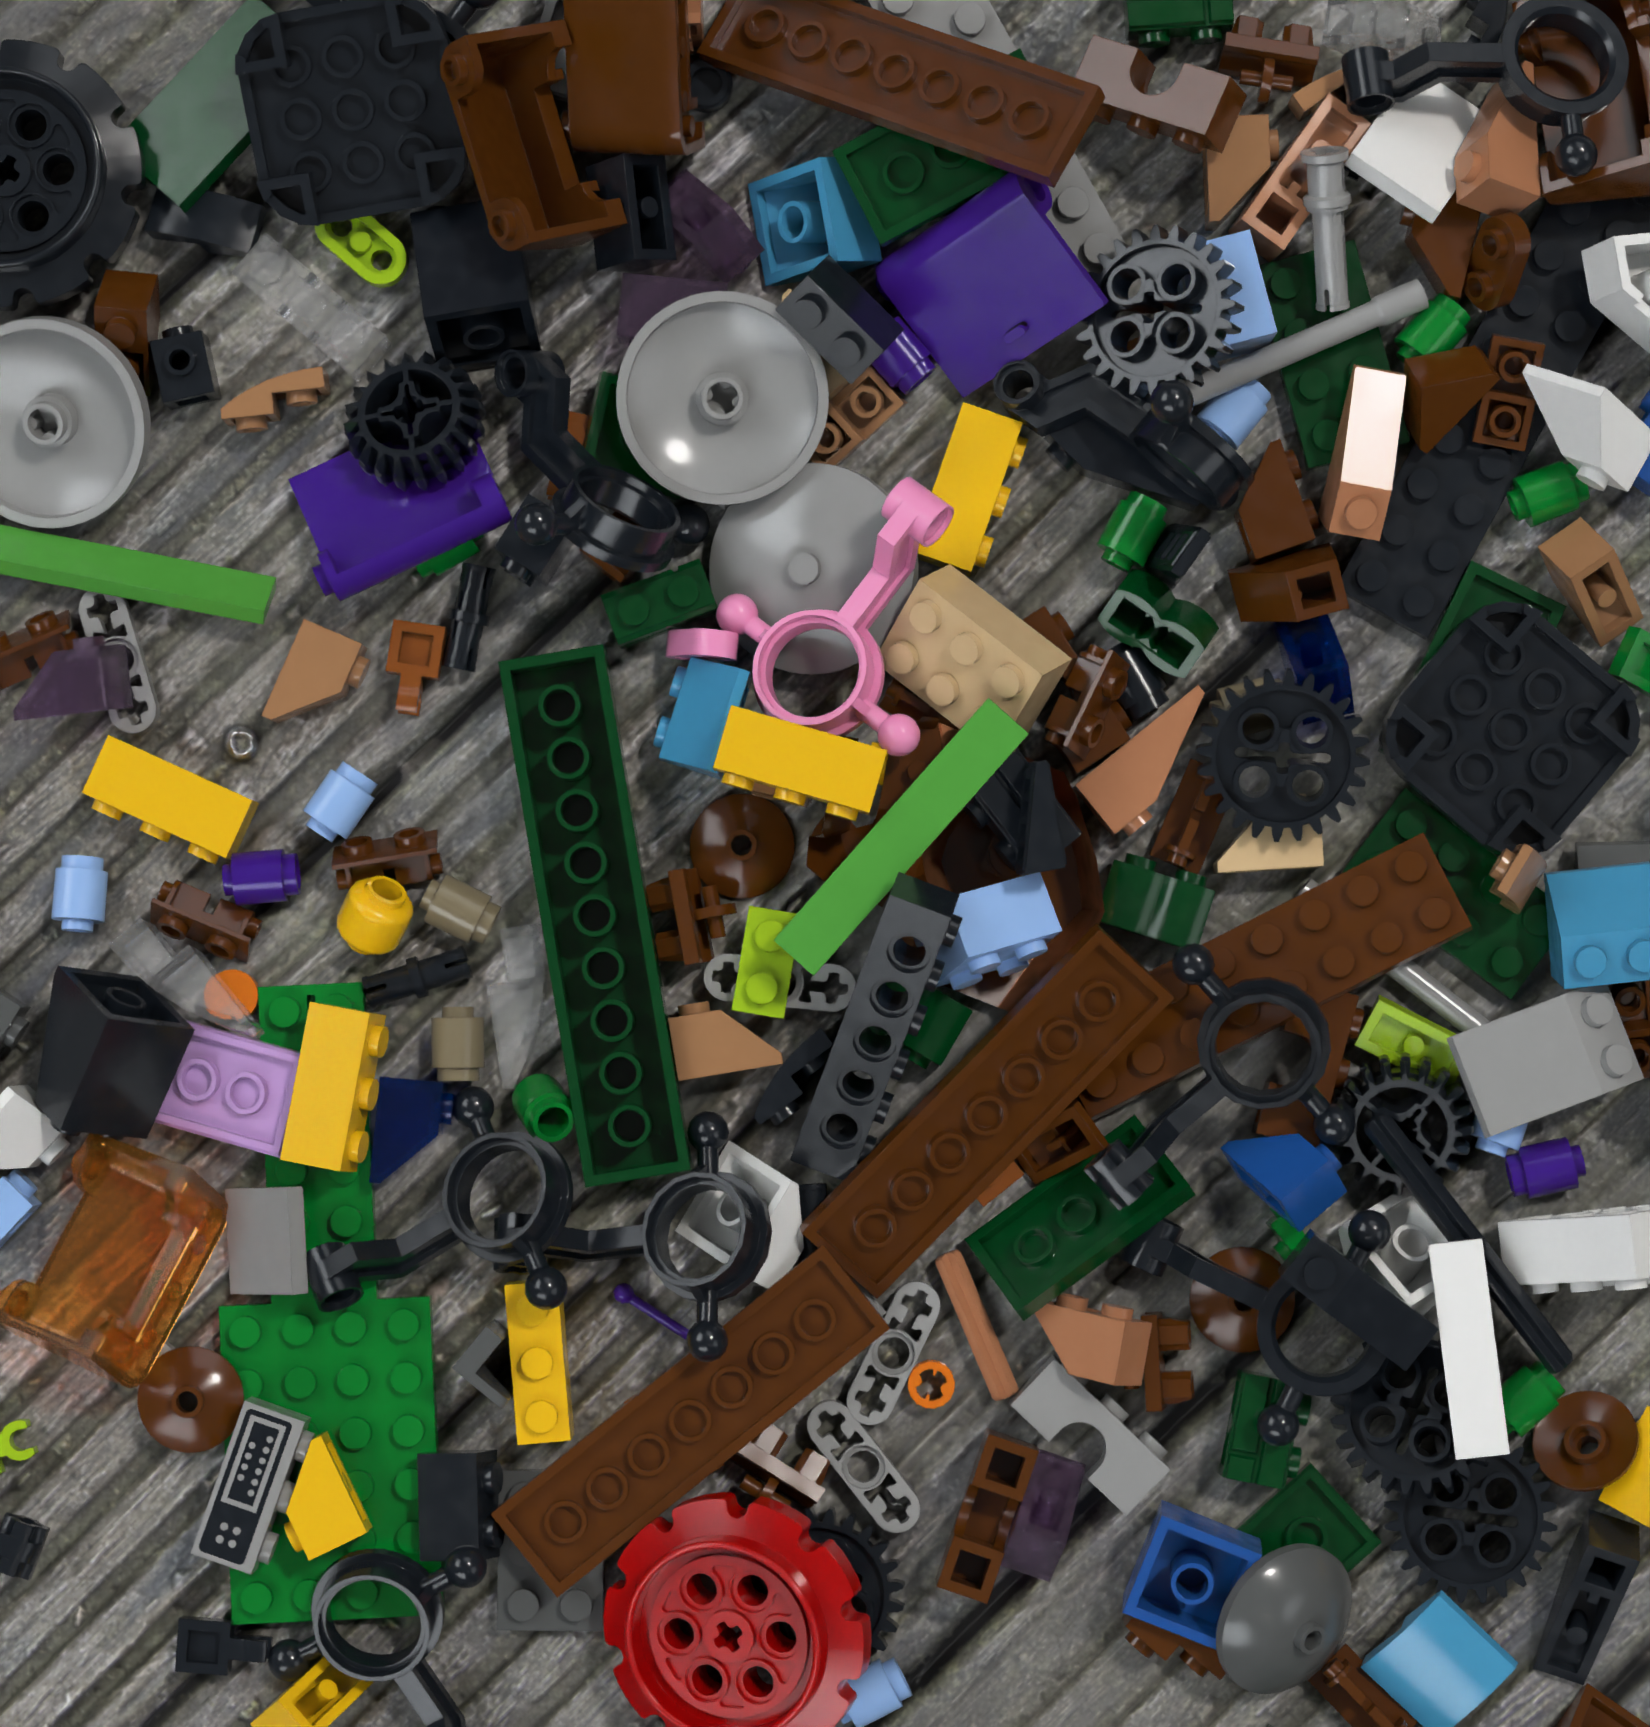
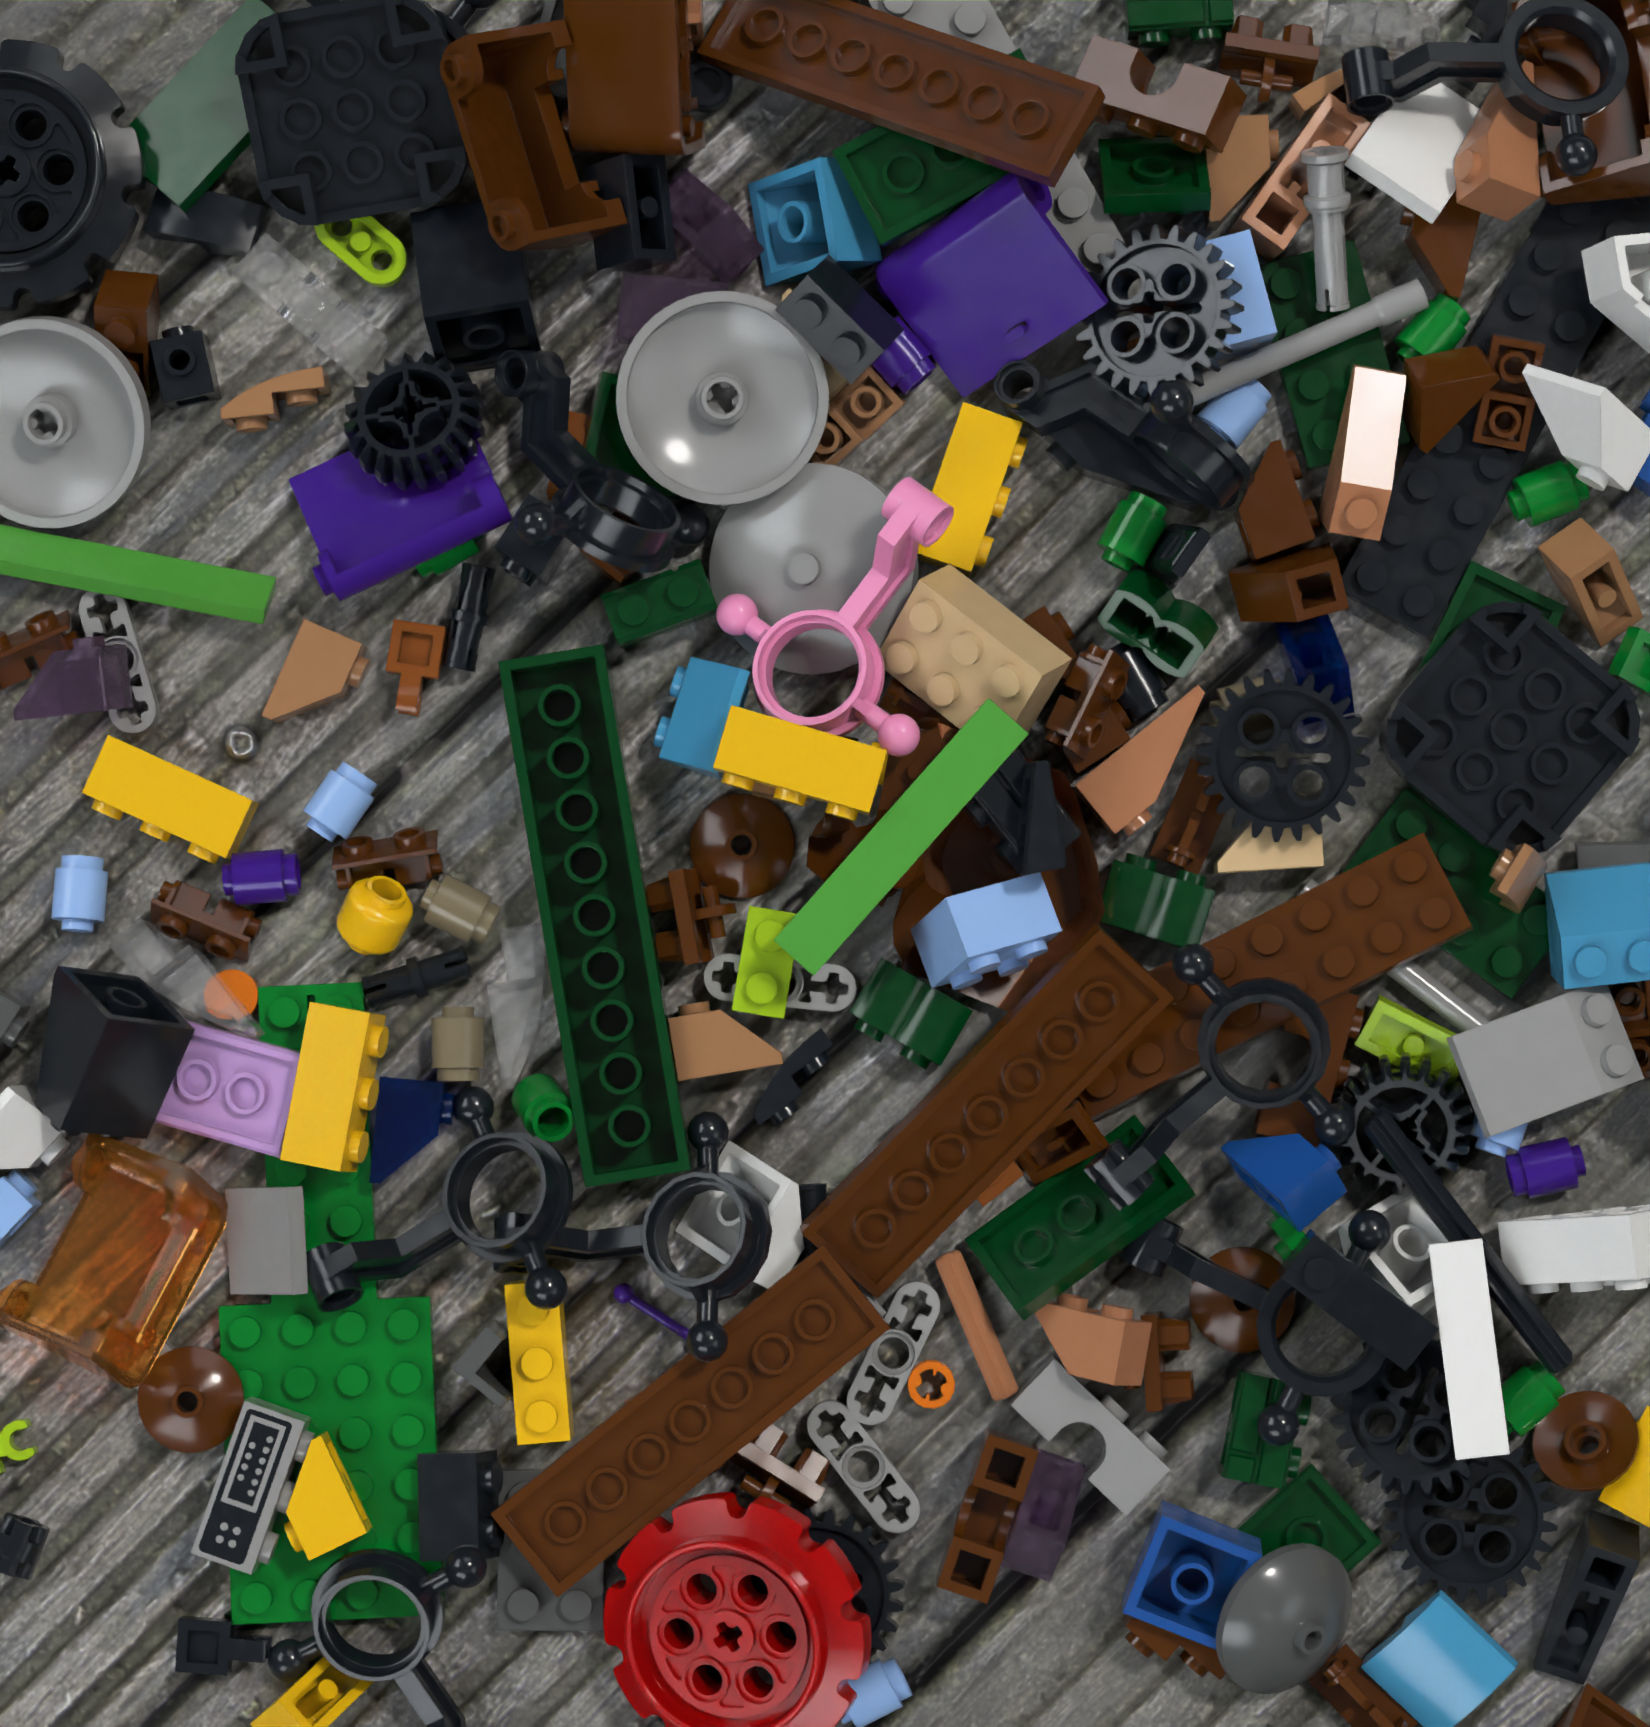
(702, 644): bright pink beam -> none
(911, 911): black brick -> none
(1152, 177): none -> dark green plate
(1497, 261): reddish brown plate -> none

